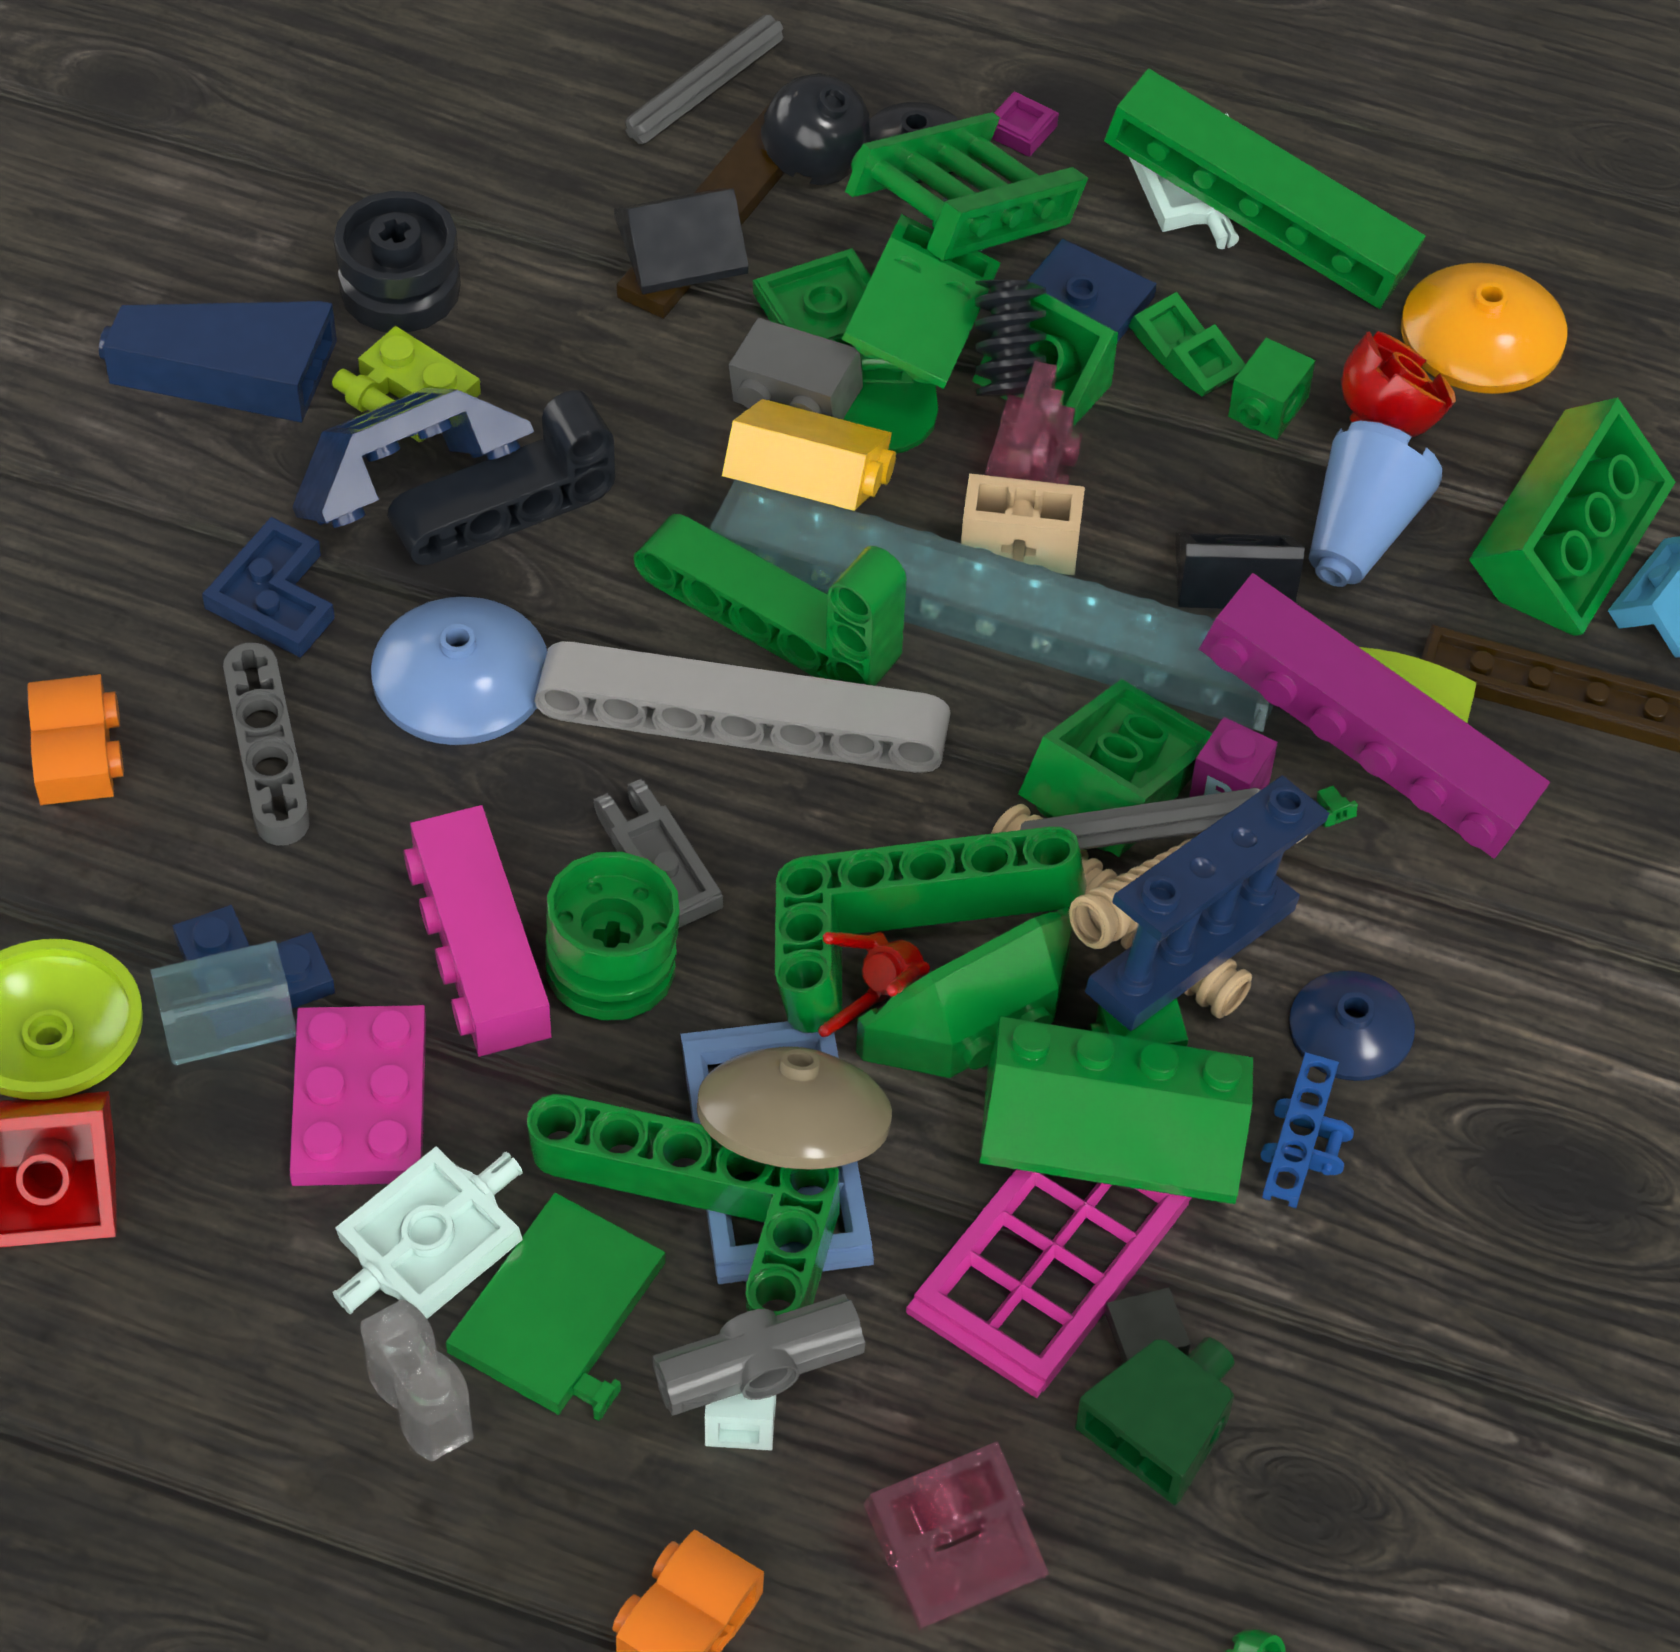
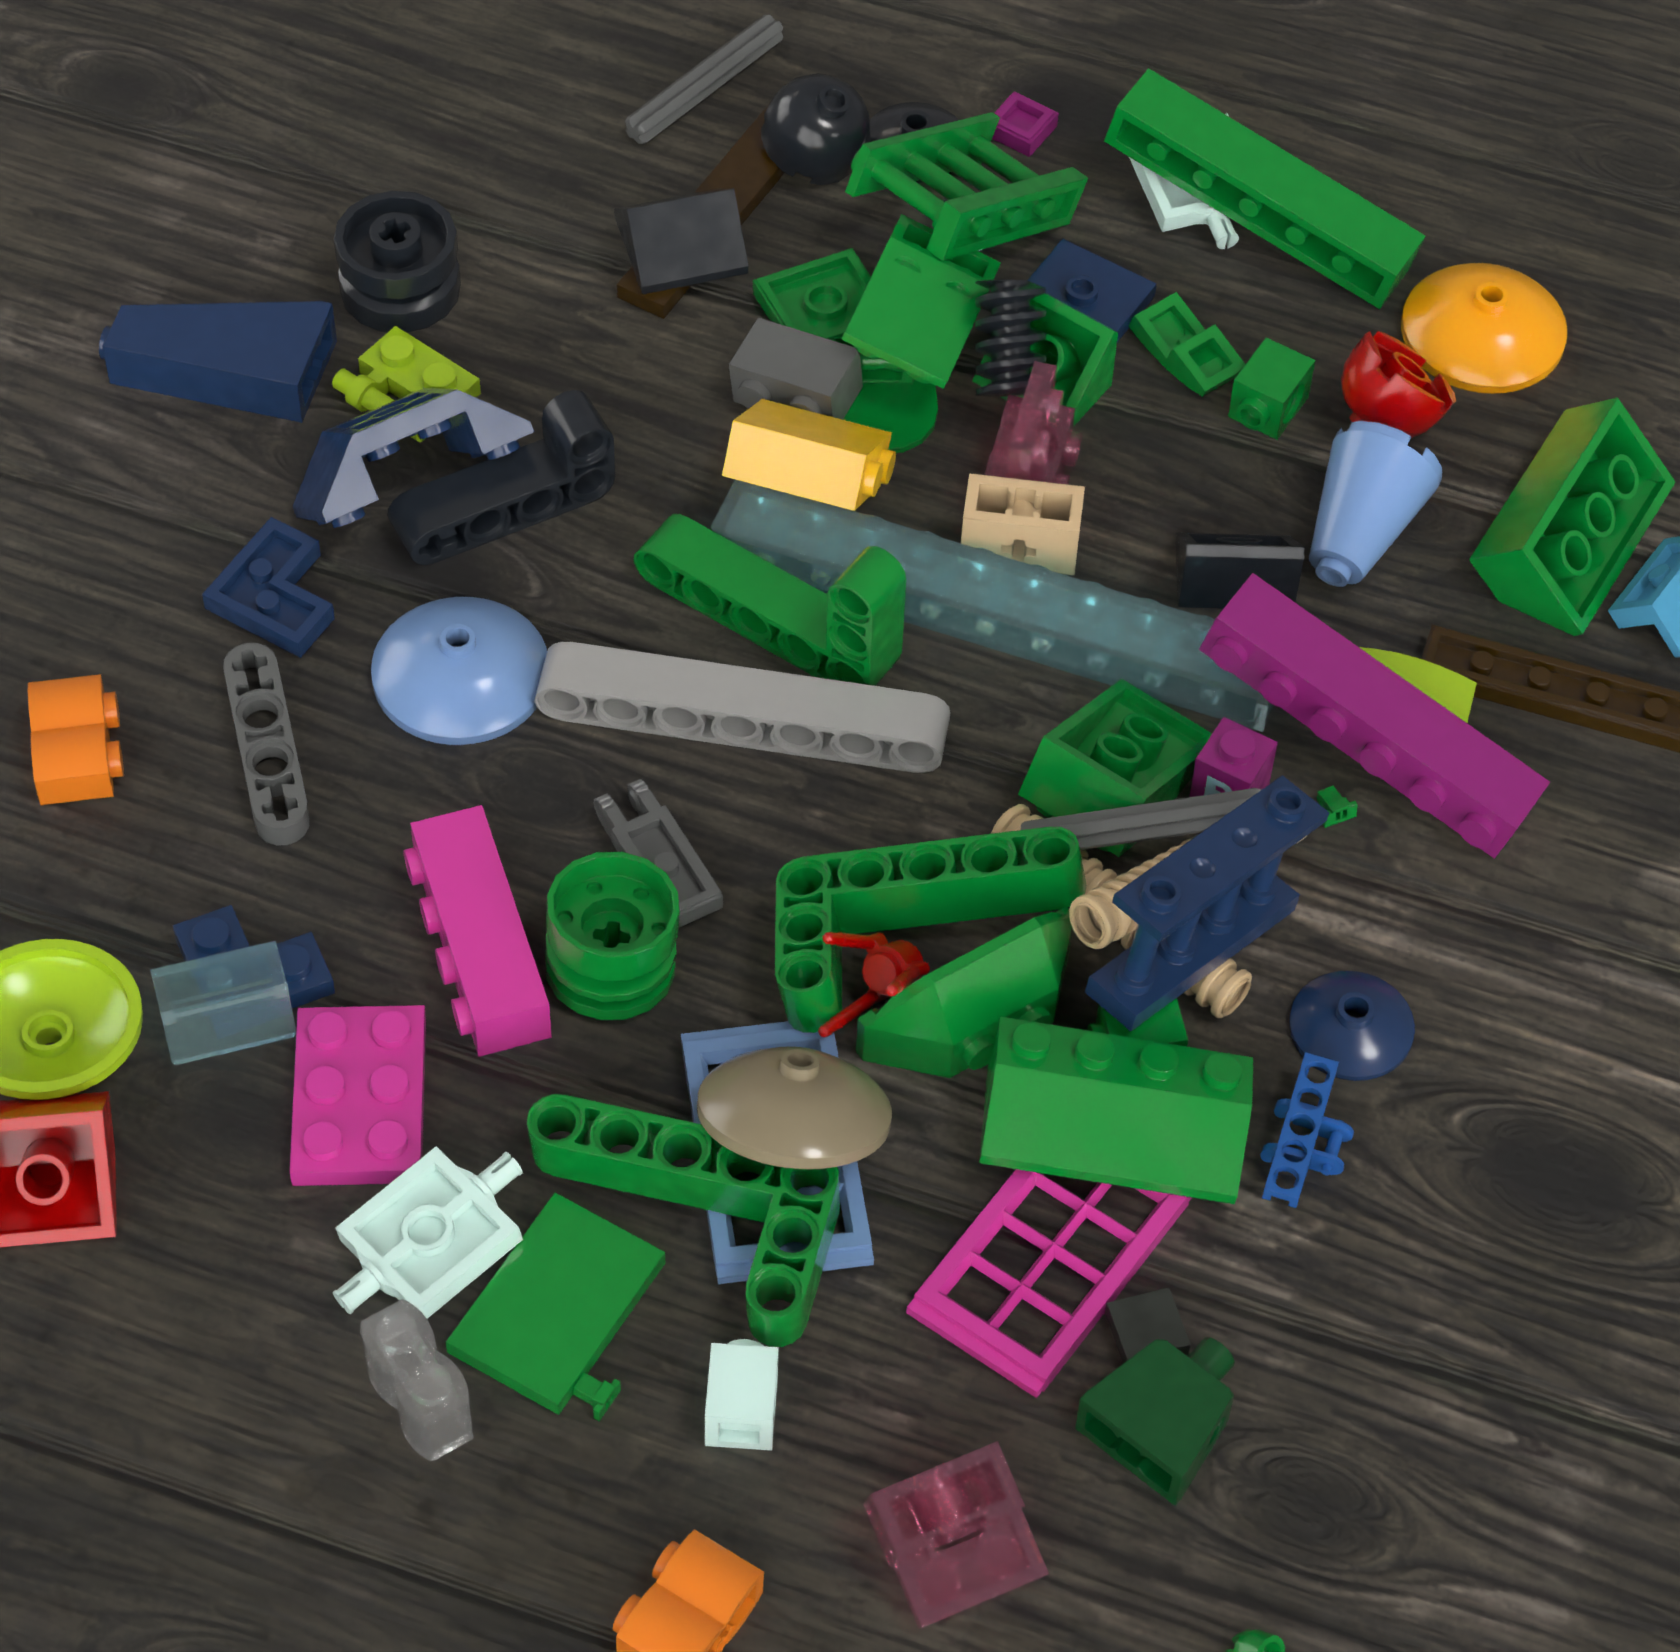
(758, 1354): dark grey piece -> none

